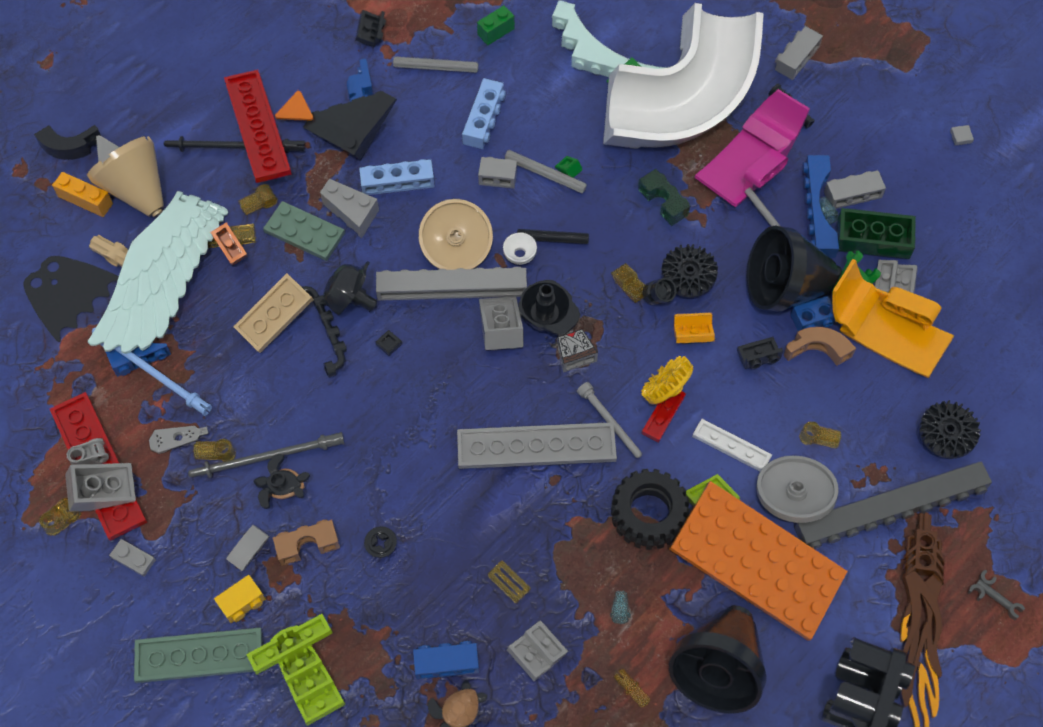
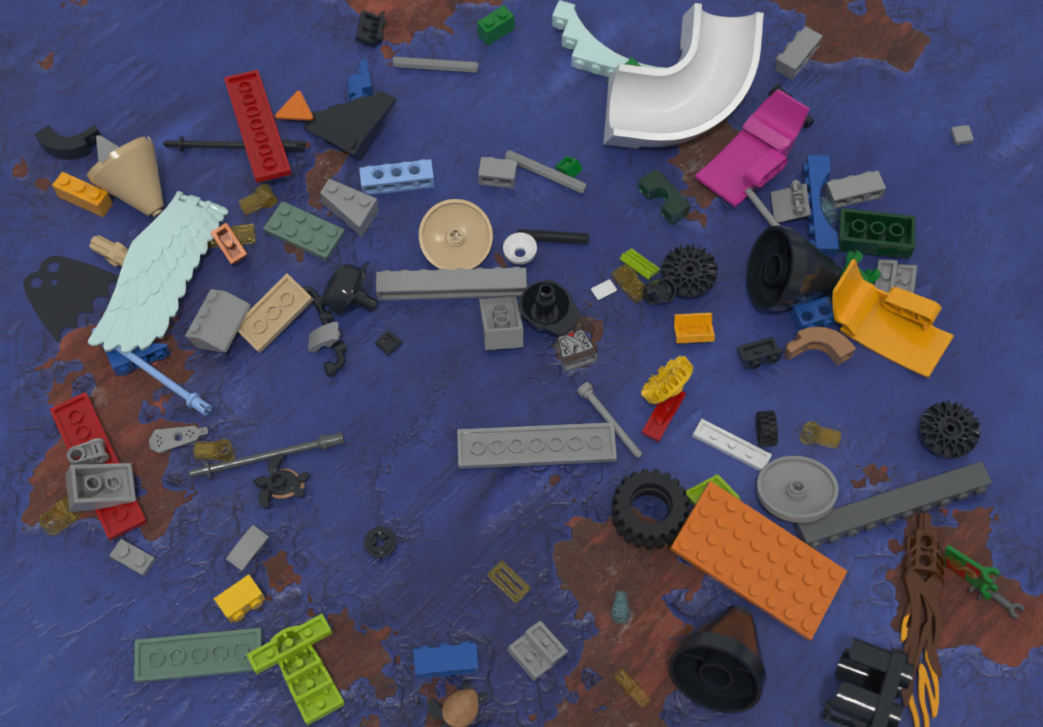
(217, 321): none -> light grey slope
(289, 543): medium nougat arch -> none
(323, 336): none -> light grey slope
(483, 113): light blue brick -> none
(603, 289): none -> white sticker
(640, 264): none -> lime tile
(766, 428): none -> black tyre
(791, 202): none -> light grey hinge
(971, 571): none -> green flag

